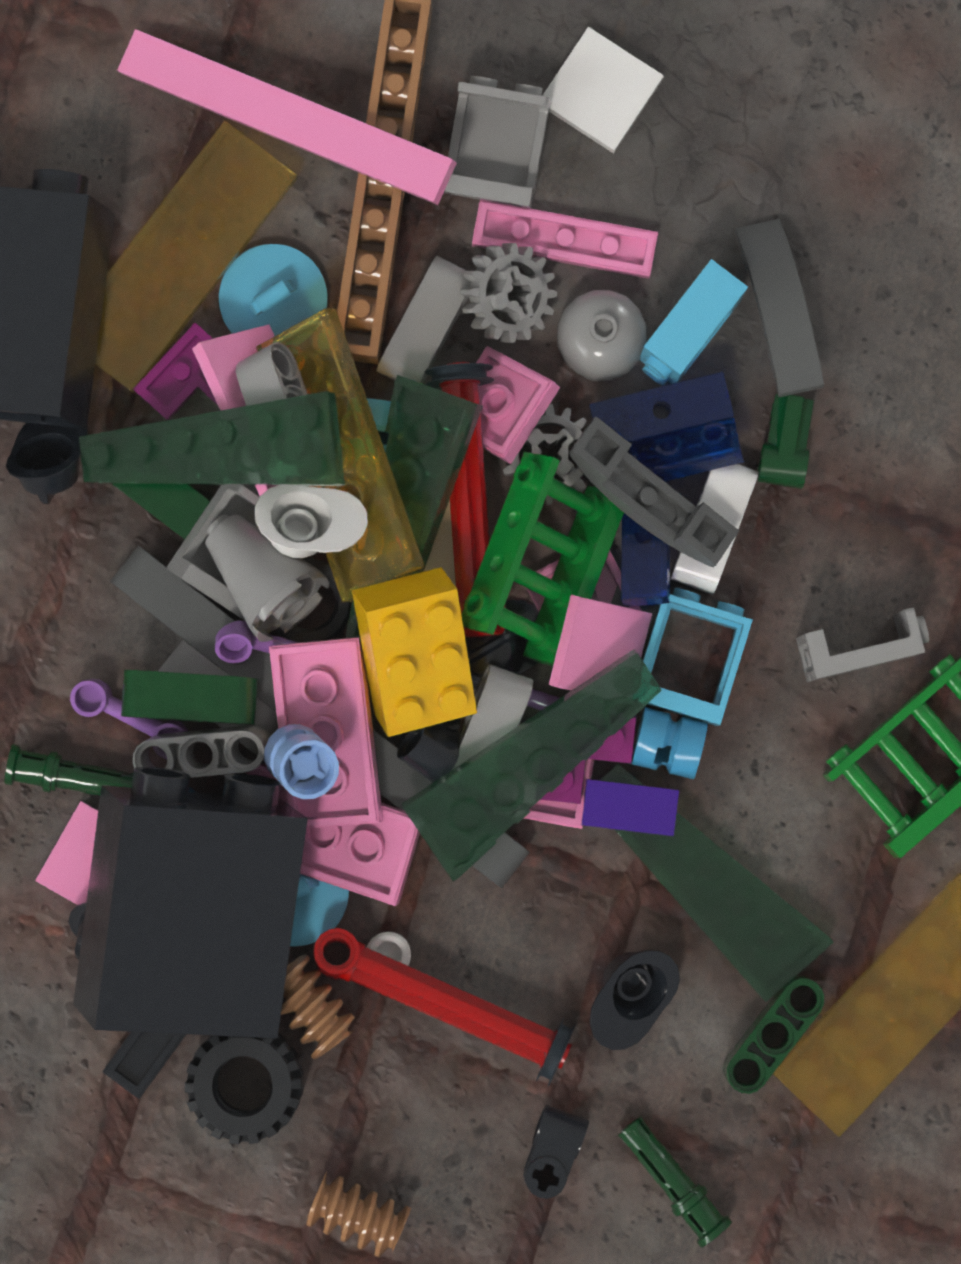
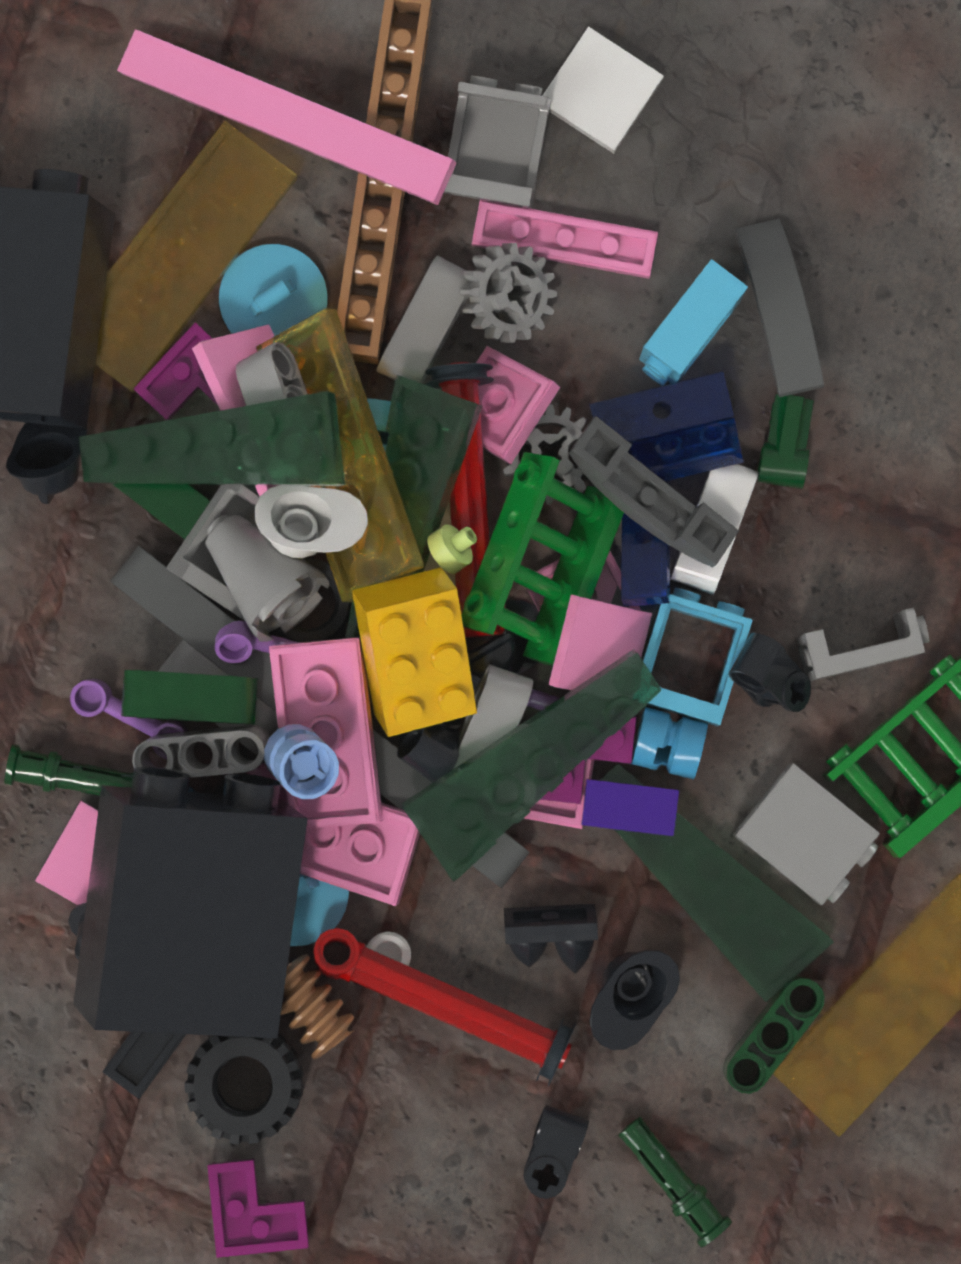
(244, 1224): none -> magenta plate
(357, 1215): medium nougat piece -> none
(452, 547): none -> yellowish green tile
(568, 926): none -> black tile
(601, 335): light grey cylinder -> none
(770, 674): none -> black piece
(808, 835): none -> light grey panel

